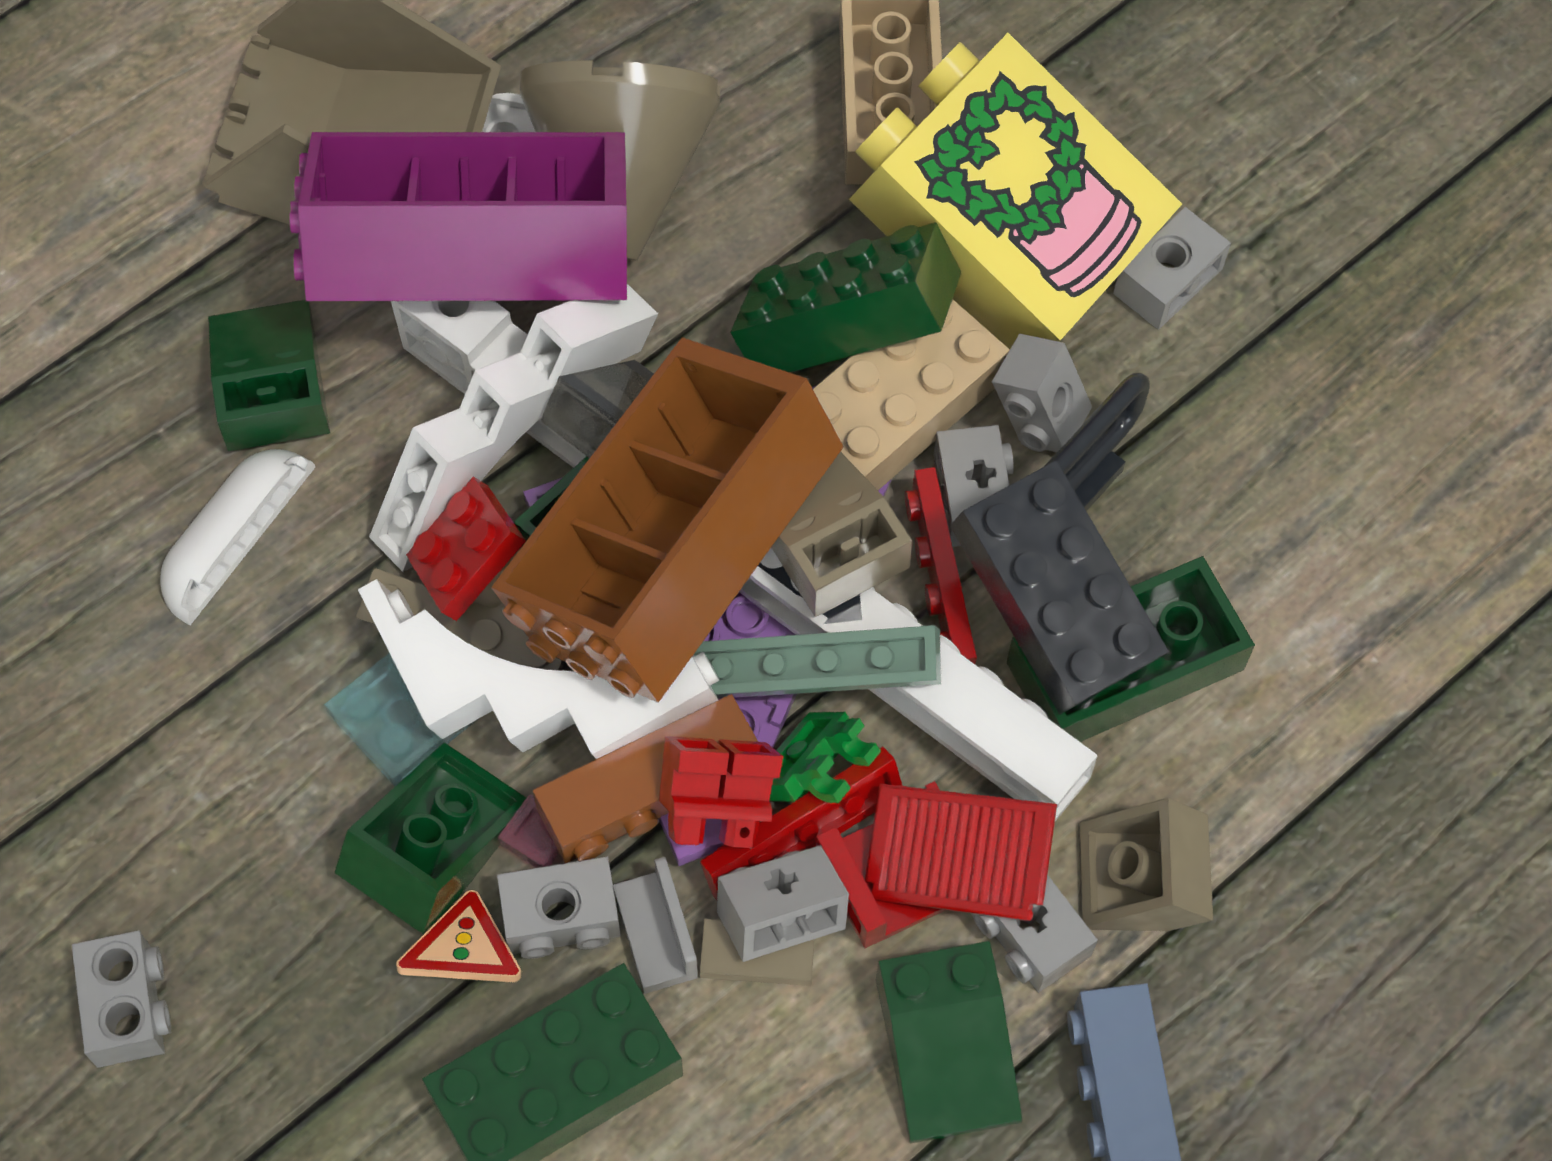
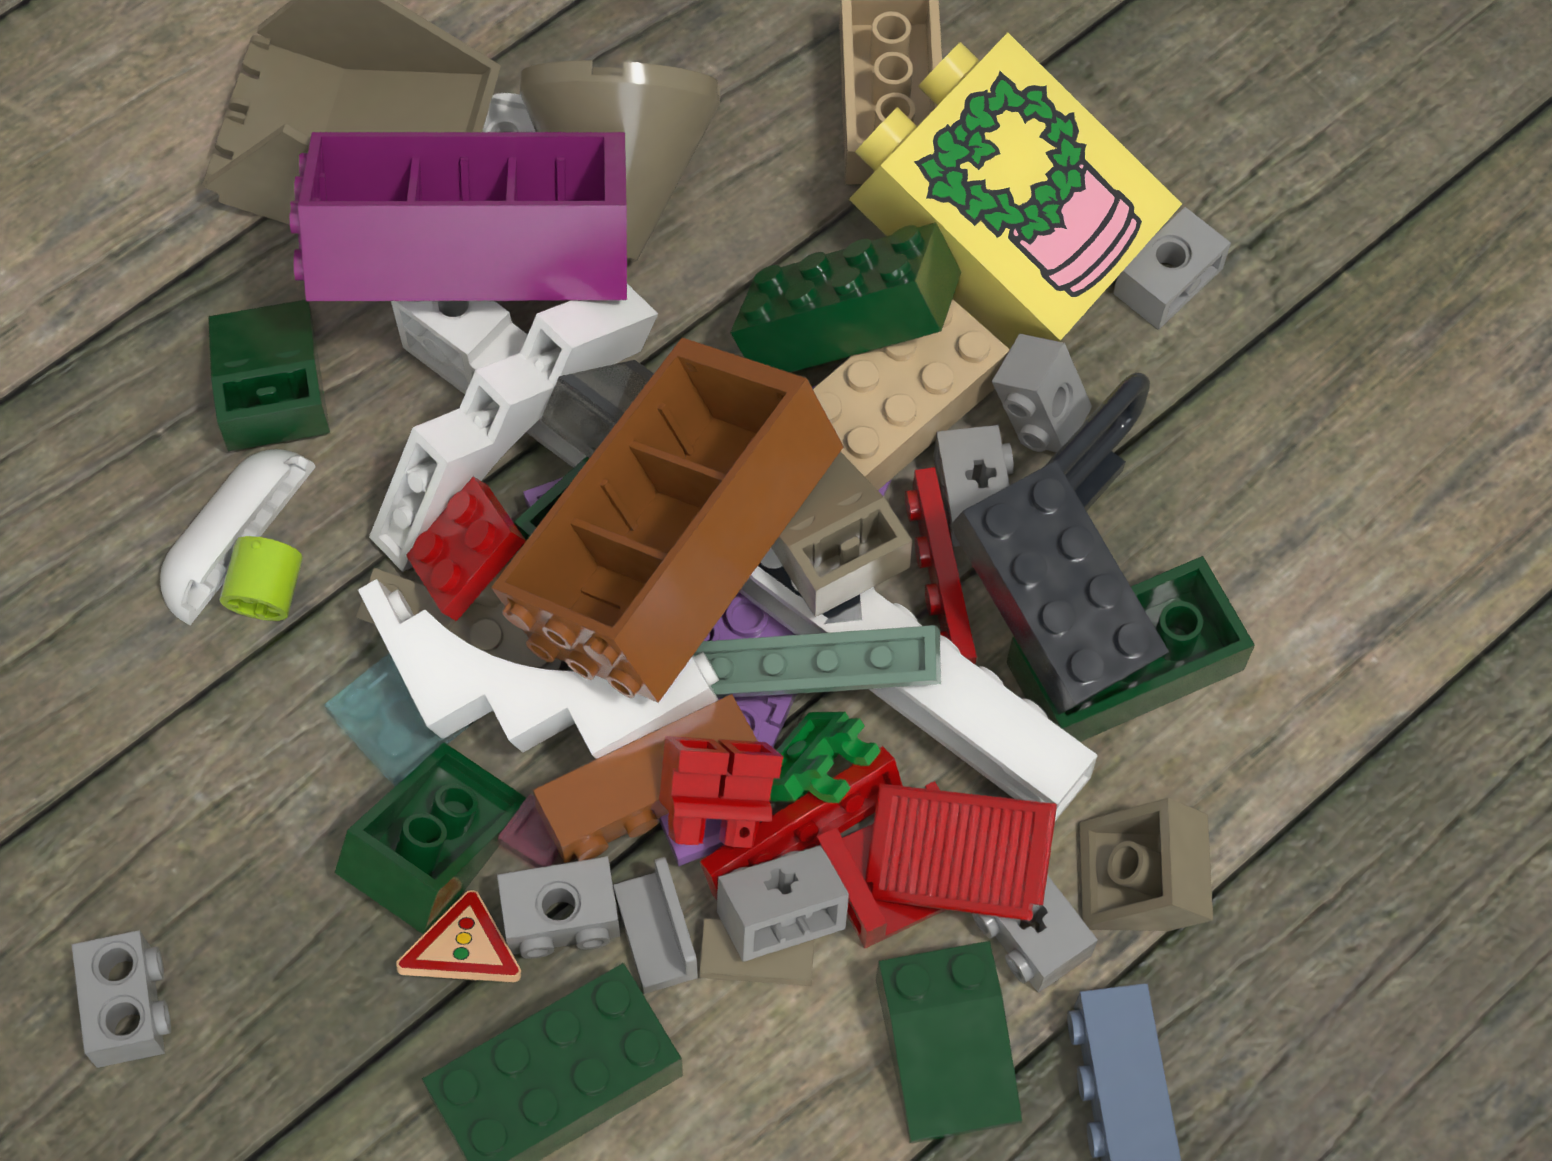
(261, 578): none -> lime piece

